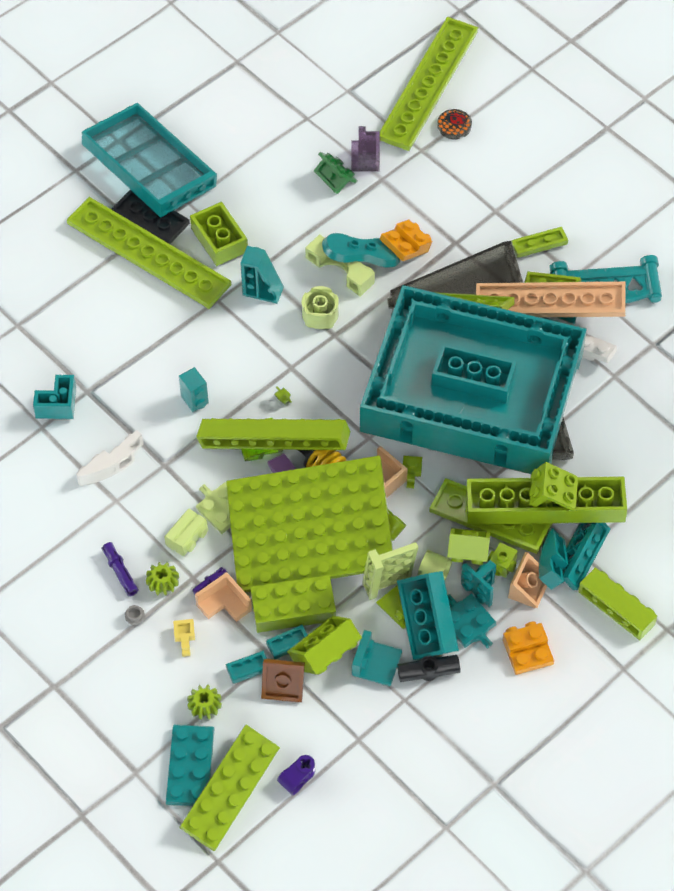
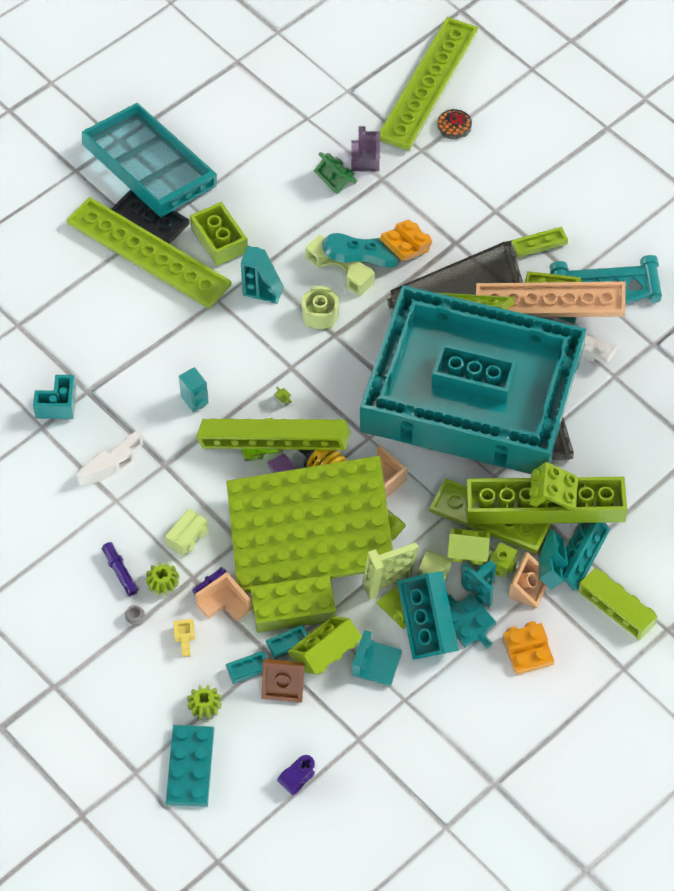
(215, 507): yellowish green plate -> none
(229, 787): lime plate -> none
(414, 467): lime plate -> none
(416, 669): black piece -> none

